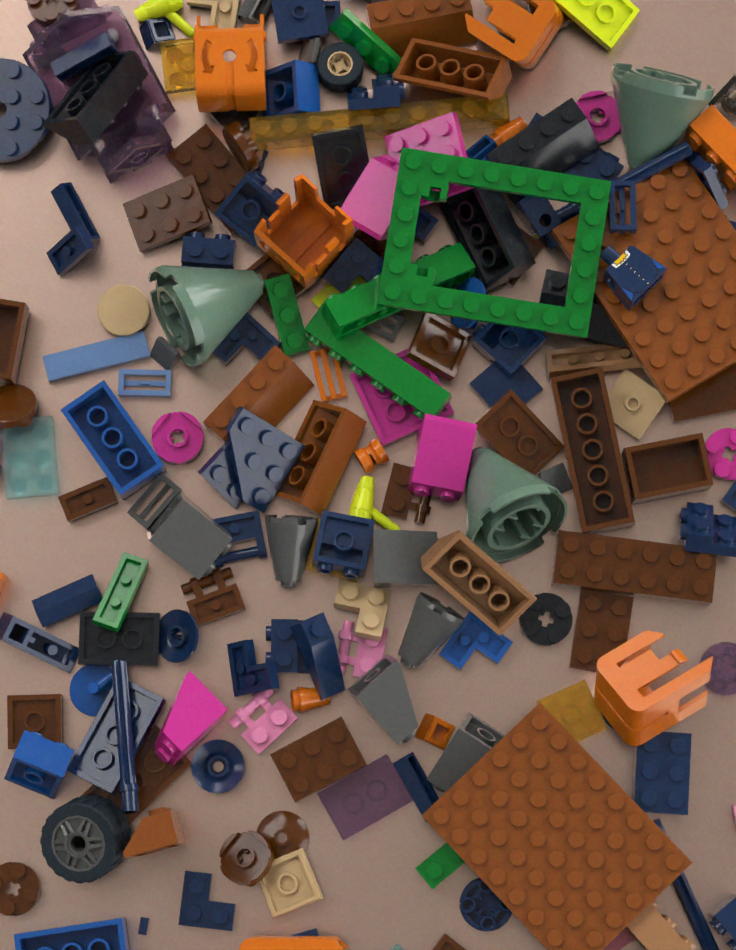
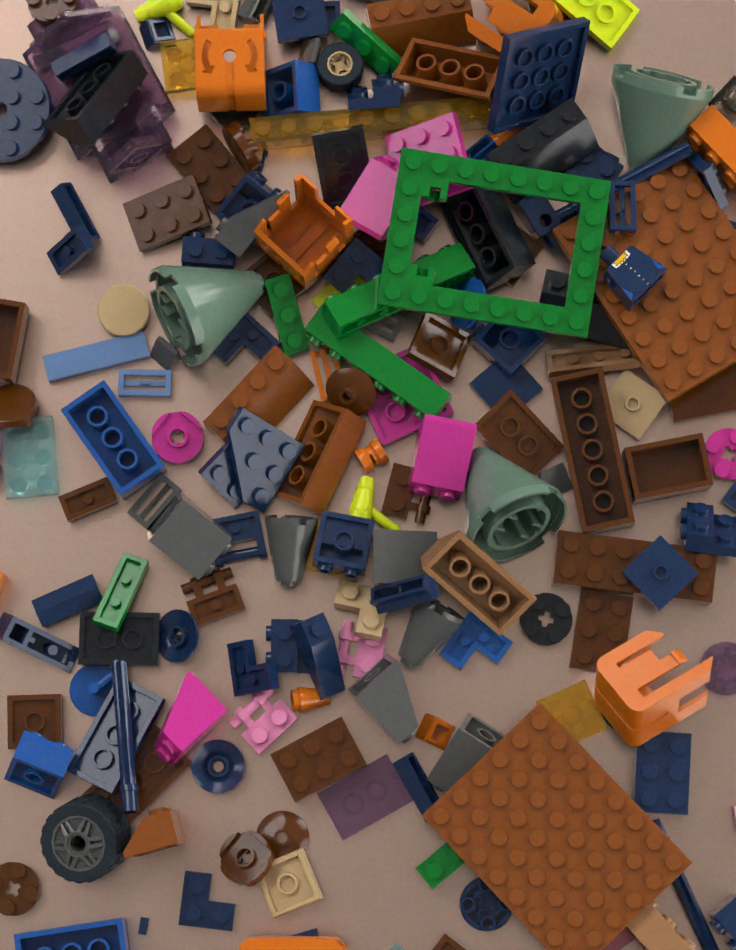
(238, 230): none -> dark grey slope
(355, 383): none -> reddish brown dish
(404, 593): none -> dark blue piece
(537, 73): none -> dark blue plate
(605, 106): dark pink plate -> none
(660, 573): none -> dark blue plate

